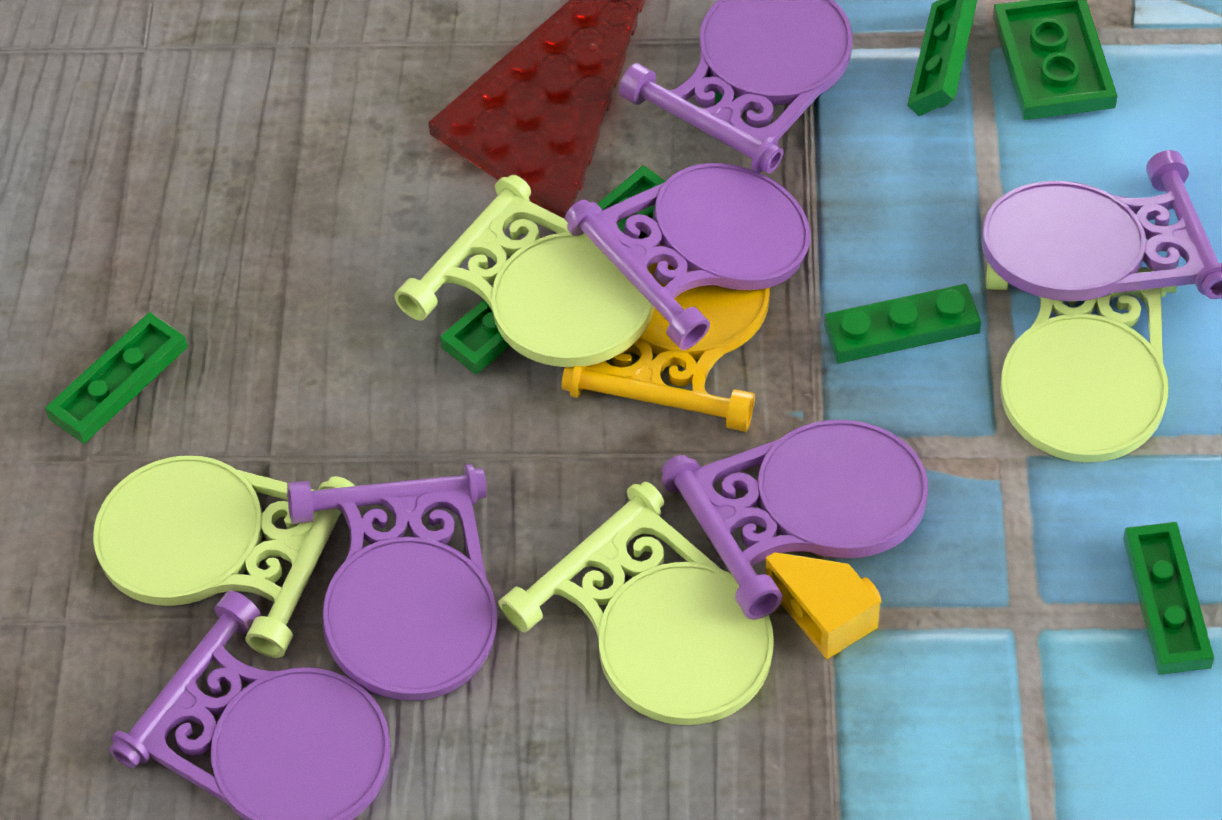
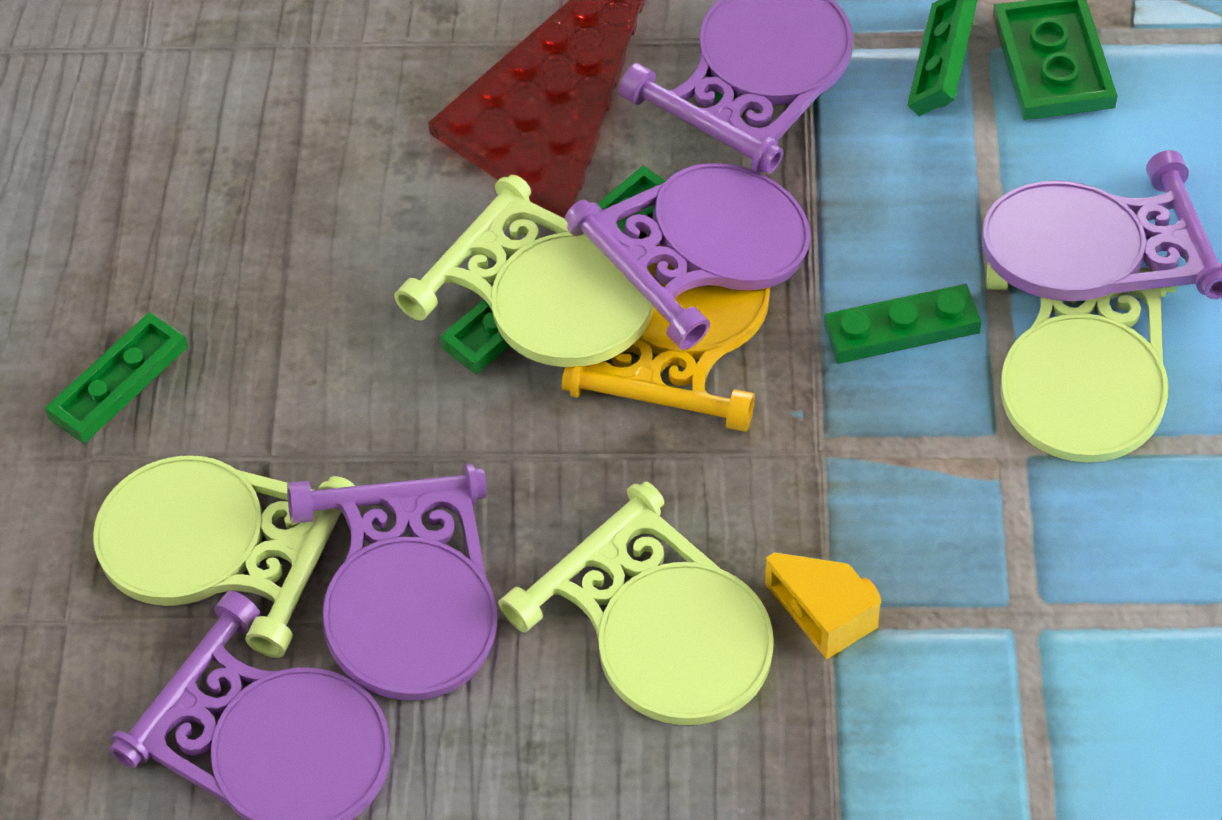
(820, 487): medium lavender piece -> none
(1168, 598): green plate -> none

